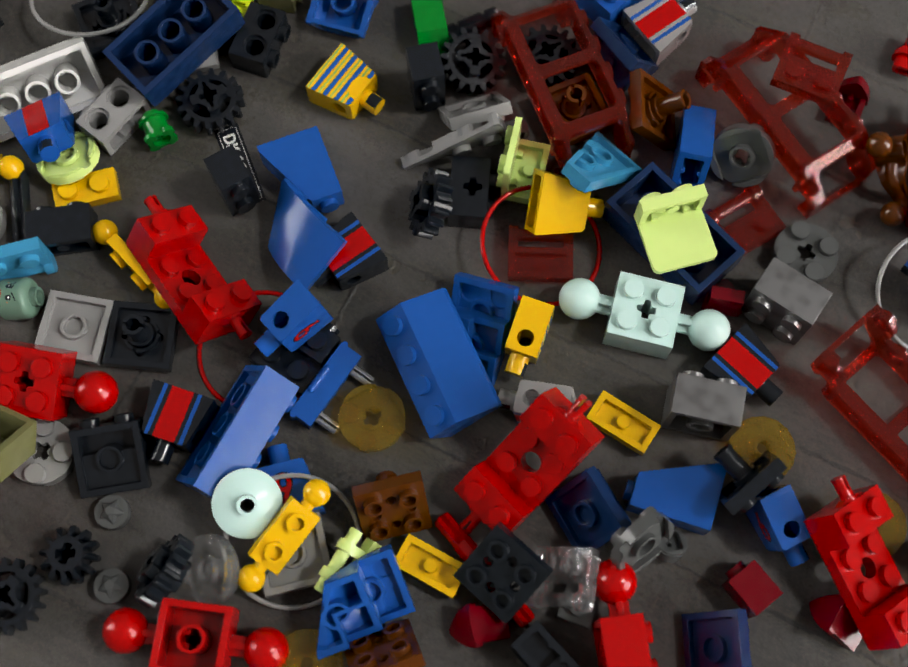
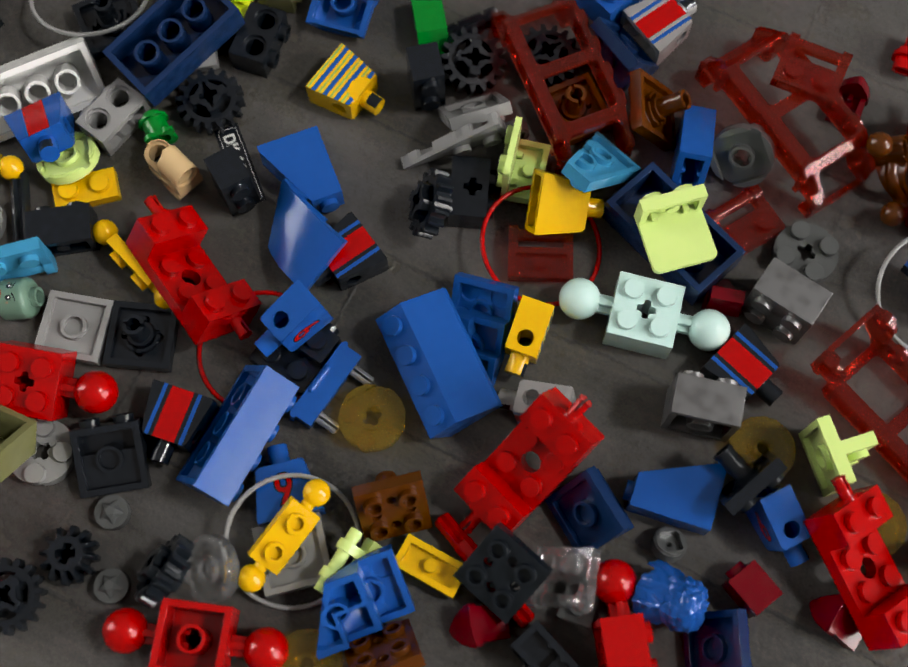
(173, 168): none -> tan piece
(241, 485): light aqua dish -> none
(623, 423): yellow plate -> none
(640, 541): dark grey plate -> none
(670, 598): none -> blue hair
(831, 456): none -> yellowish green bracket

